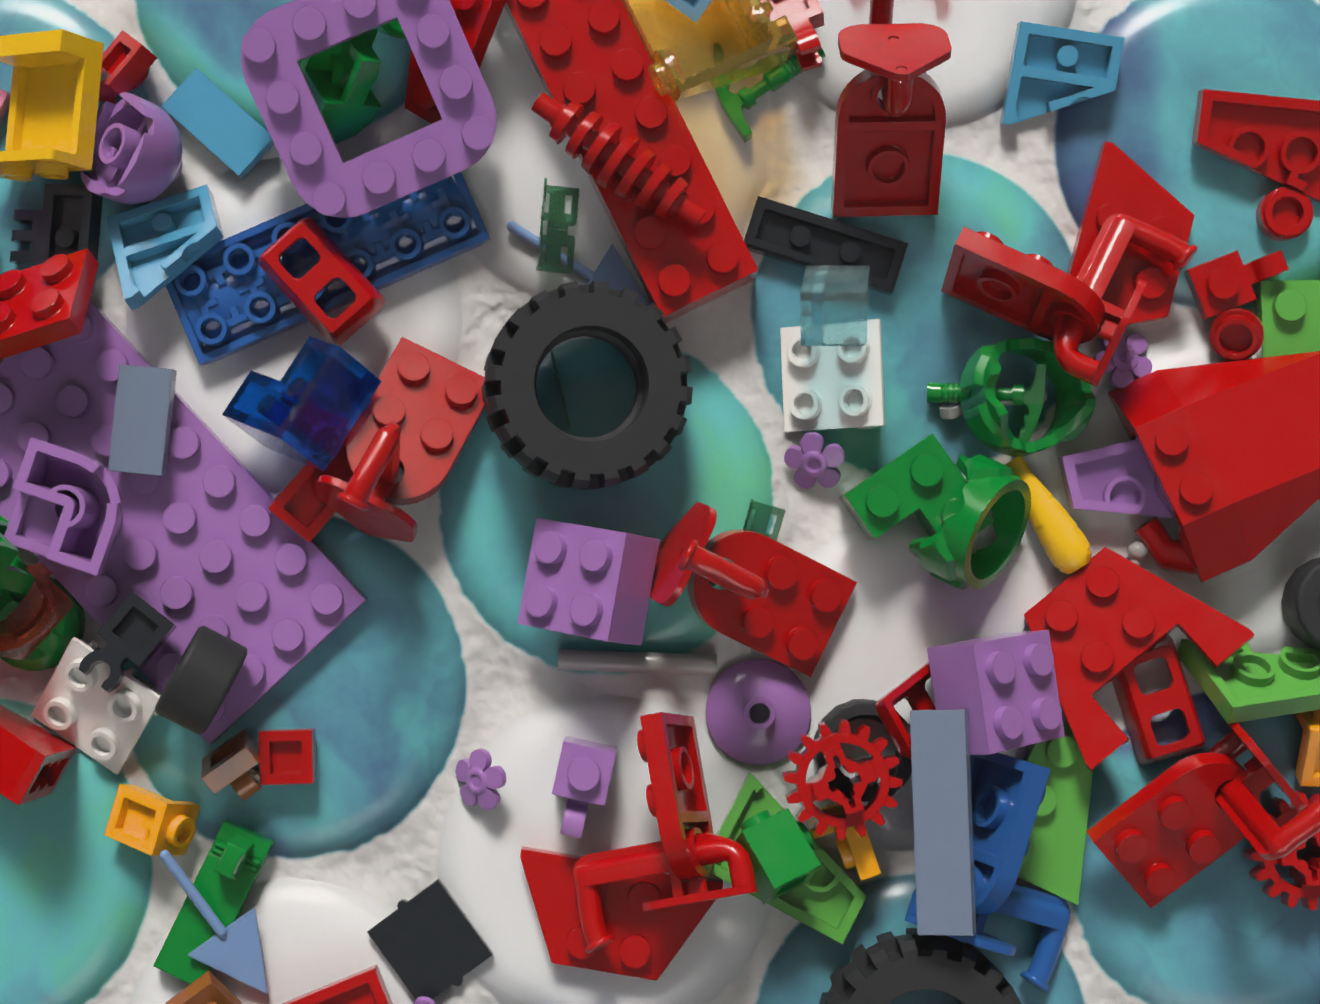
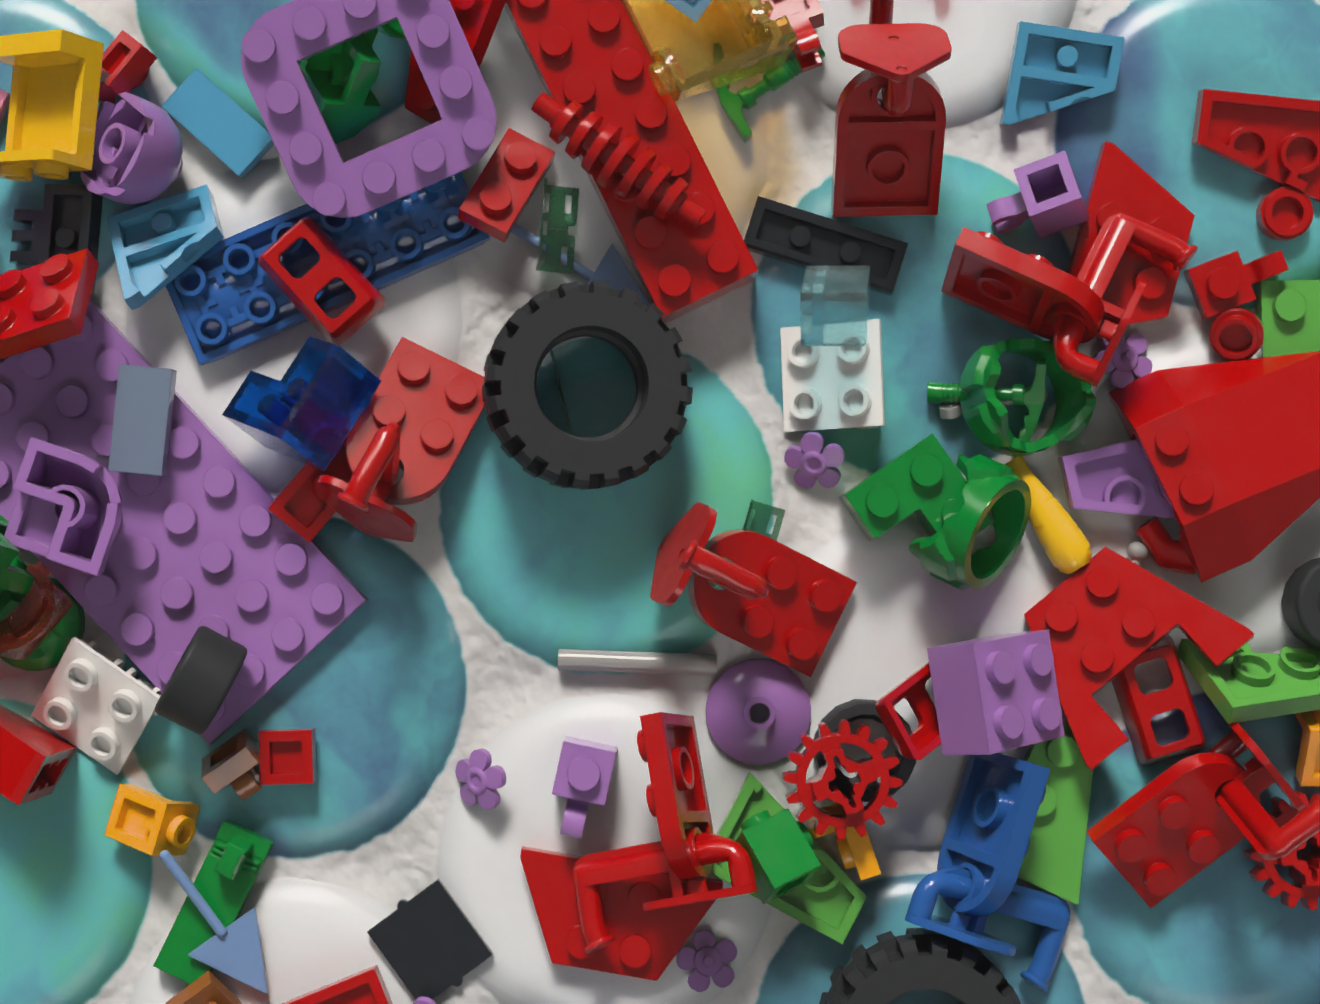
(132, 634): black plate -> none
(506, 185): none -> red plate
(588, 581): medium lavender brick -> none
(707, 961): none -> medium lavender plant
(942, 822): sand blue tile -> none
(1046, 197): none -> medium lavender brick

